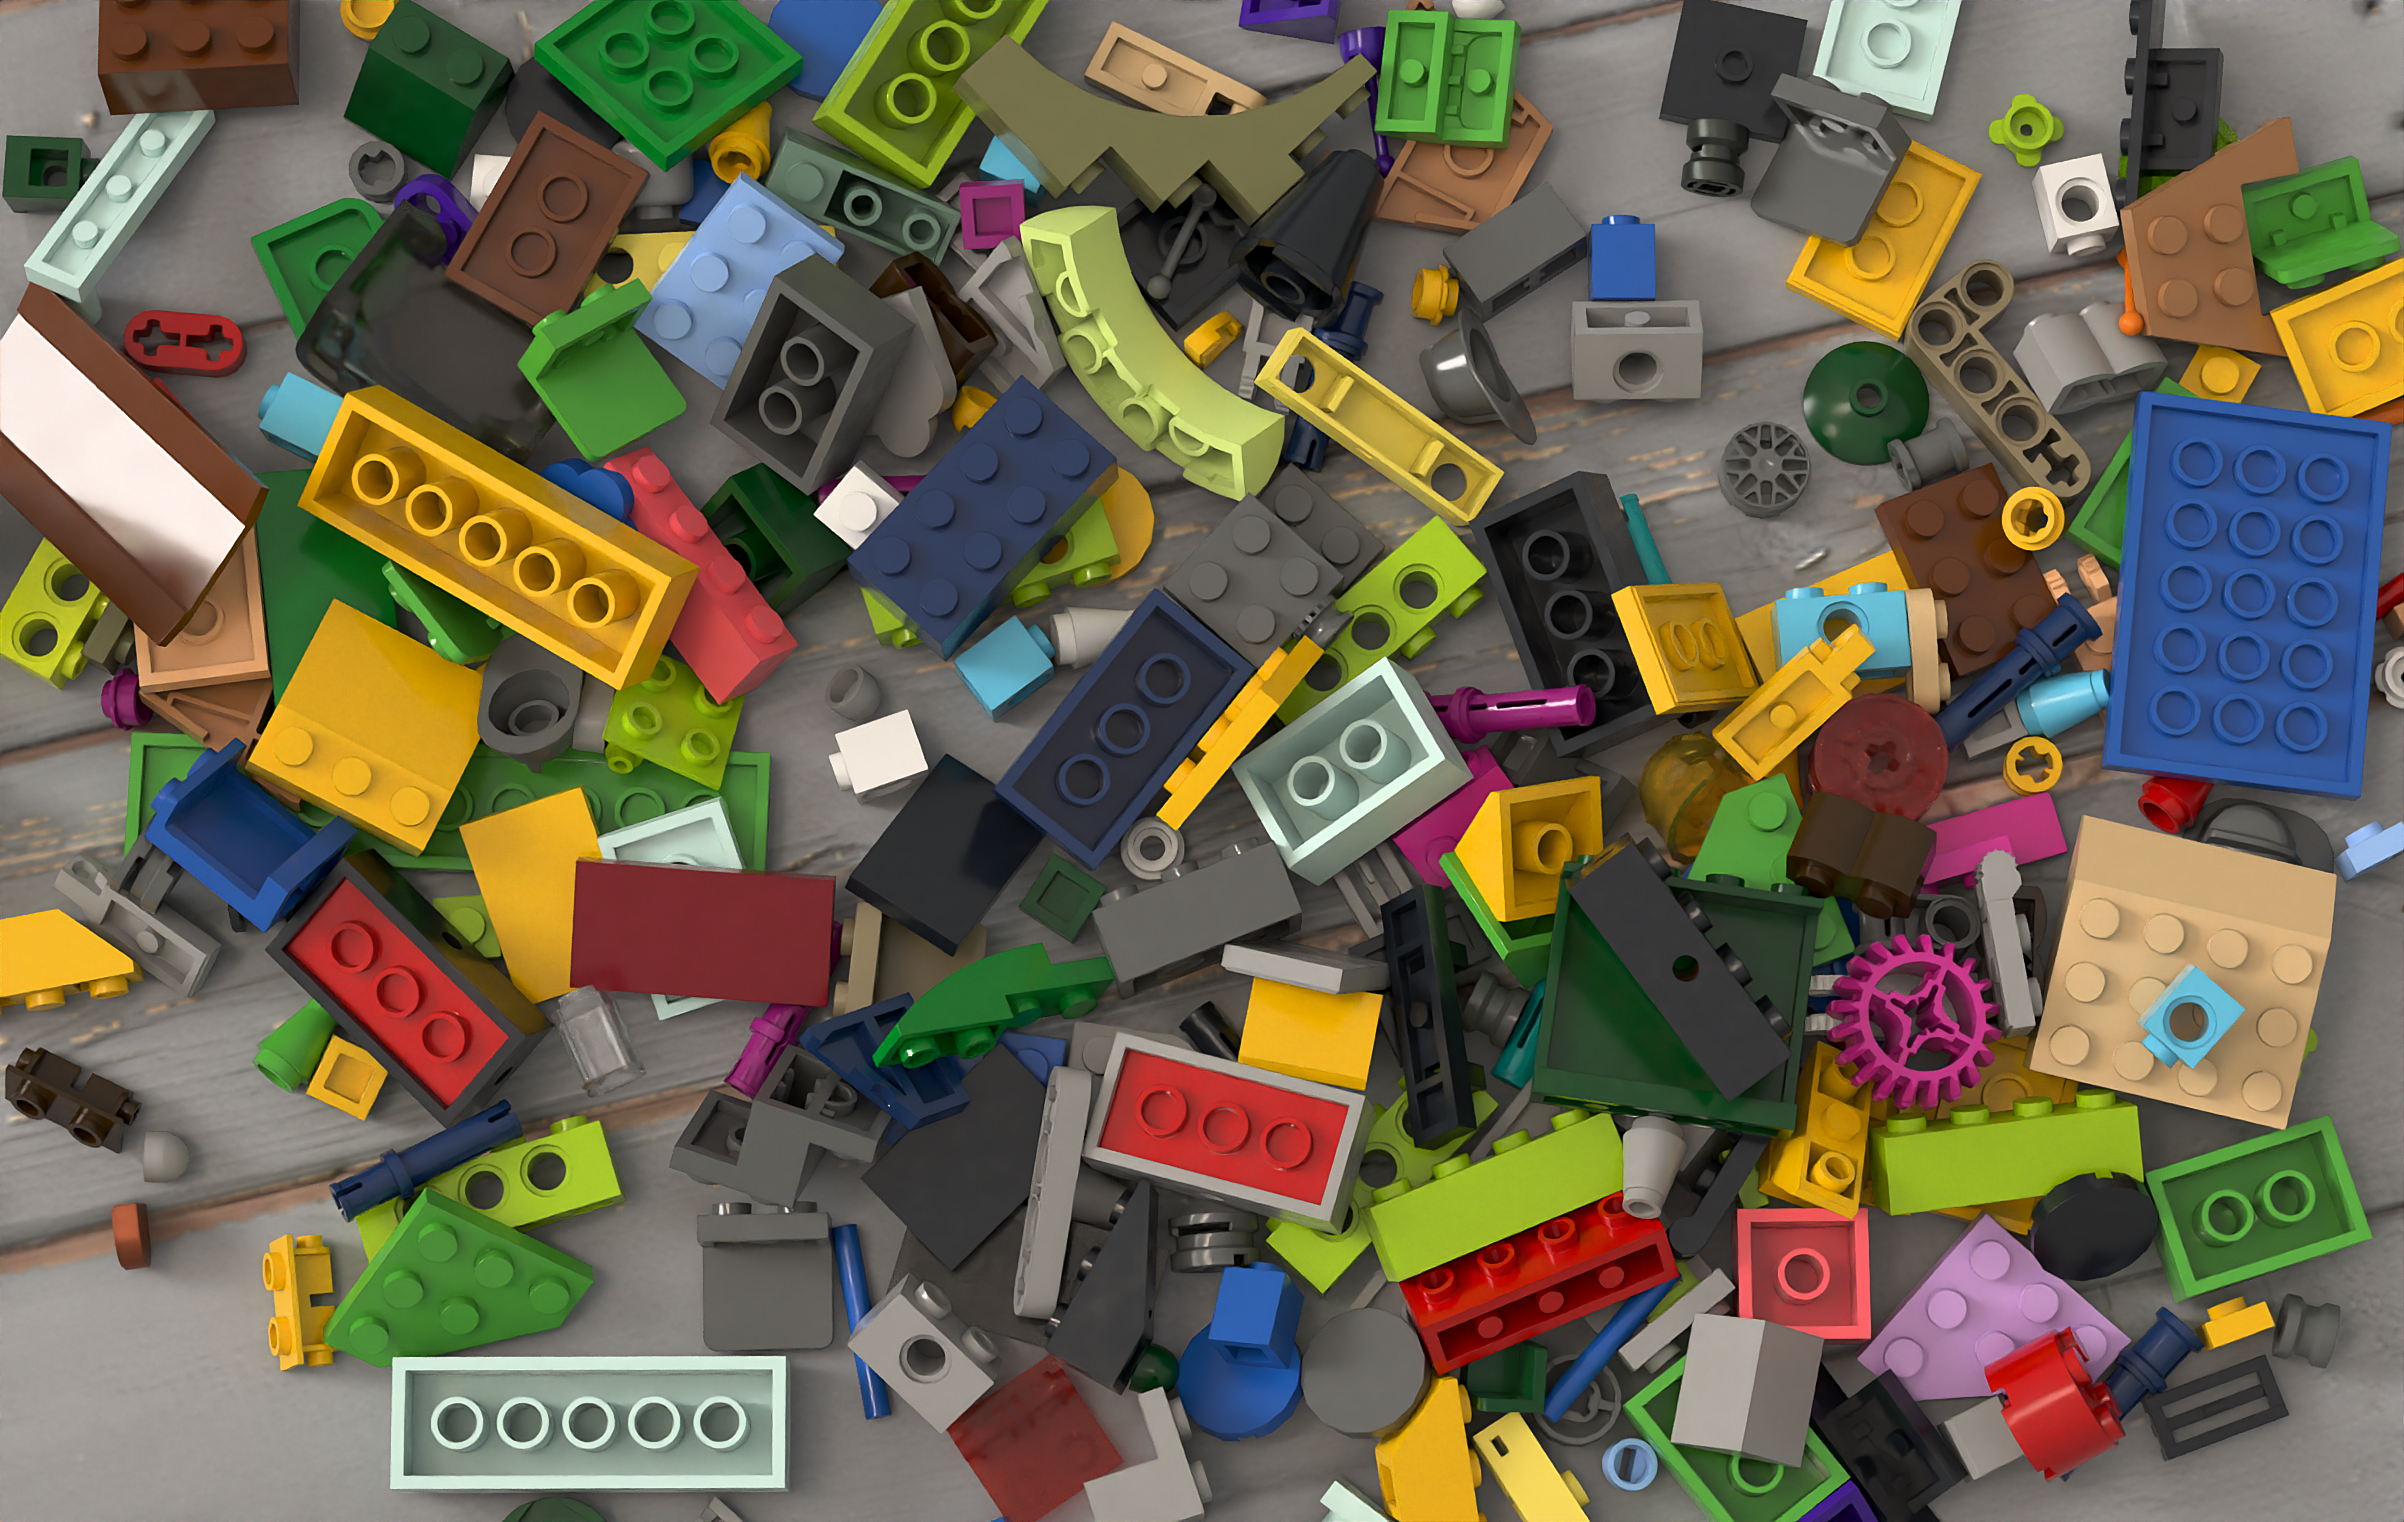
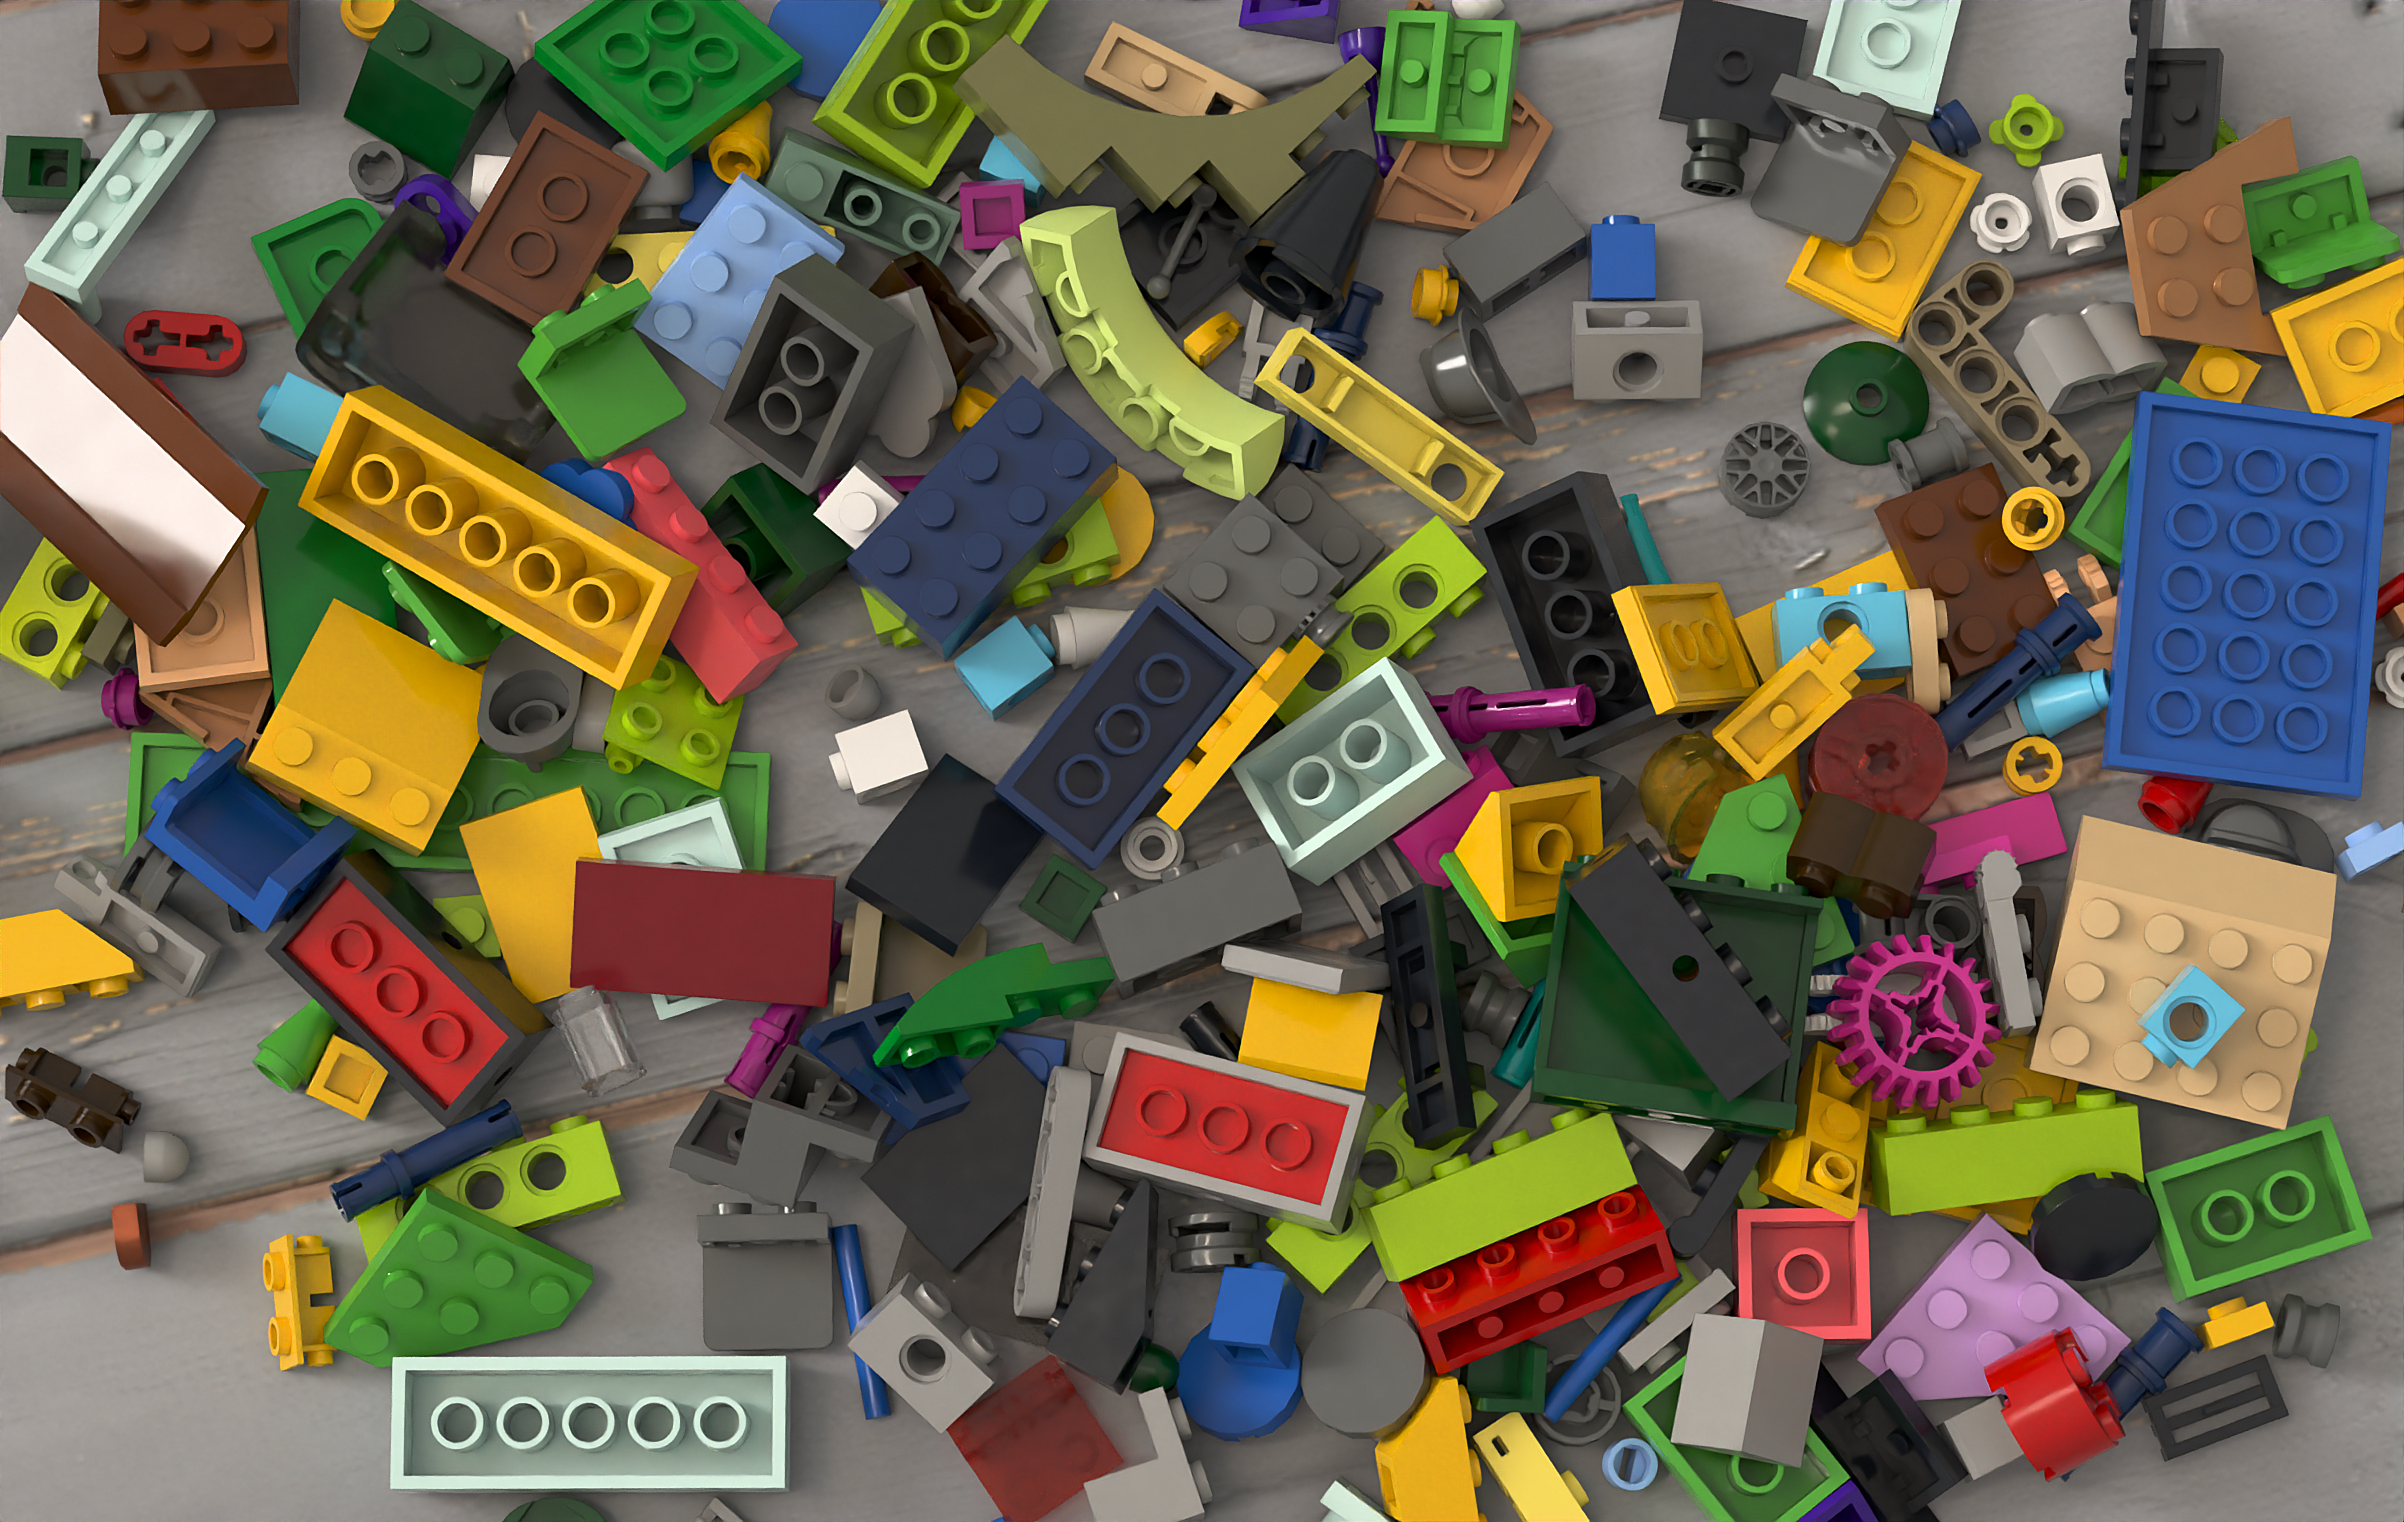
(1650, 1164): light grey cone -> none
(1953, 129): none -> dark blue plate
(2001, 207): none -> white plate
(2131, 321): orange hinge -> none

